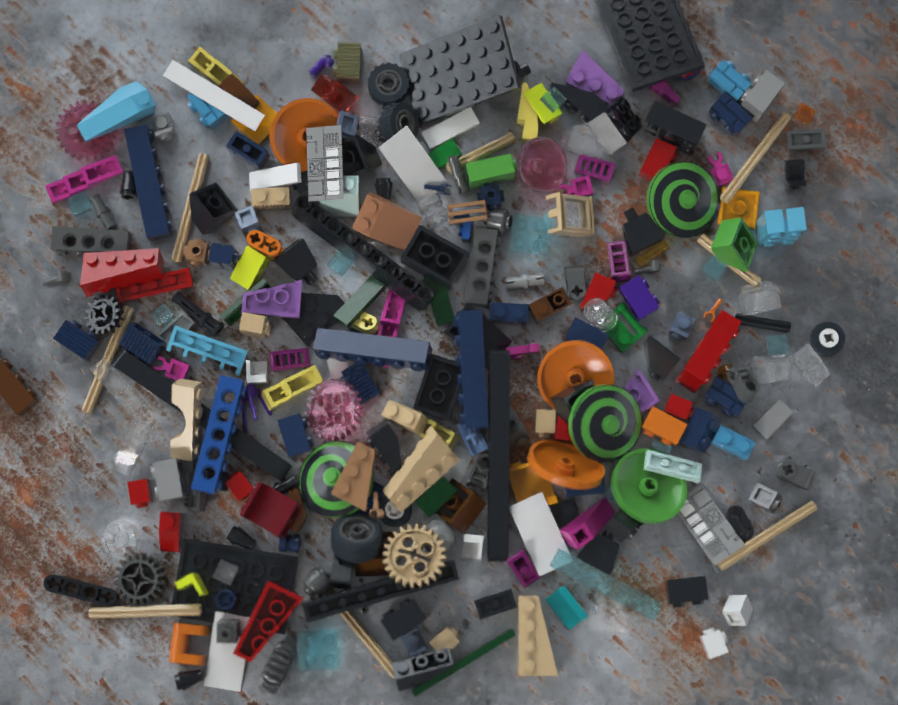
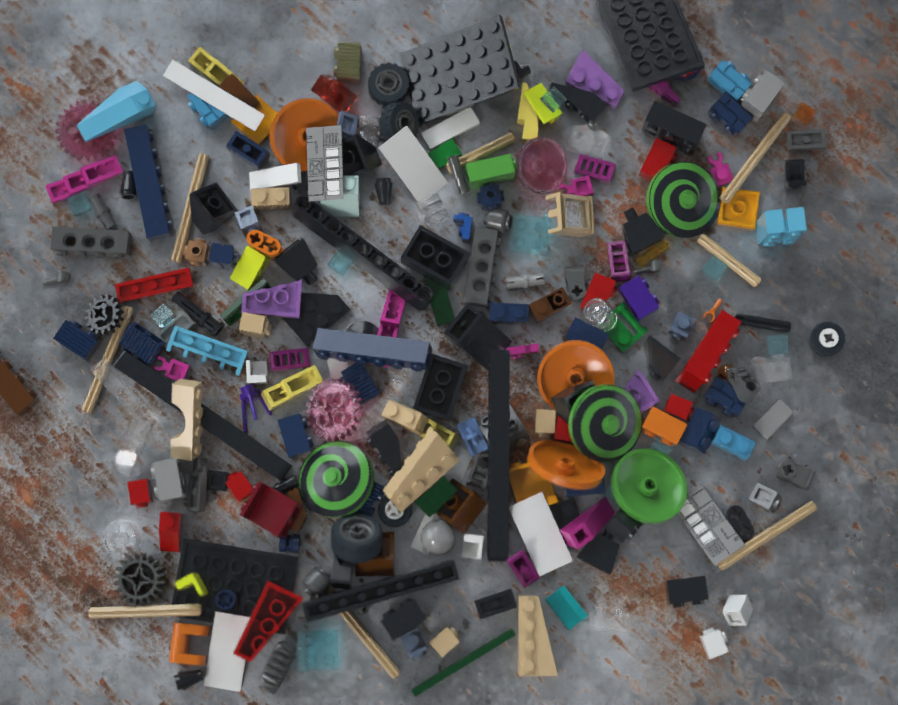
(81, 588): black beam -> none
(119, 268): wedge -> none
(163, 127): light grey bracket -> none
(225, 386): blue brick -> none
(225, 572): clear plate -> none
(228, 631): dark grey brick -> none
(241, 538): black cone -> none
(325, 61): dark purple arm -> none
(355, 478): medium nougat wing -> none
(359, 301): tile -> none
(368, 319): light yellow beam -> none
(372, 512): light nougat hand -> none
(386, 221): nougat slope -> none
(408, 571): tan gear -> none
(421, 668): black slope -> none
(438, 188): dark blue hand -> none
(467, 204): medium nougat tile -> none
(472, 369): dark blue brick -> none
(605, 584): clear light blue tile -> none
(615, 125): black slope -> none
(672, 466): light aqua tile -> none
(734, 244): bright green slope -> none
(758, 298): clear brick -> none
(810, 365): clear slope -> none

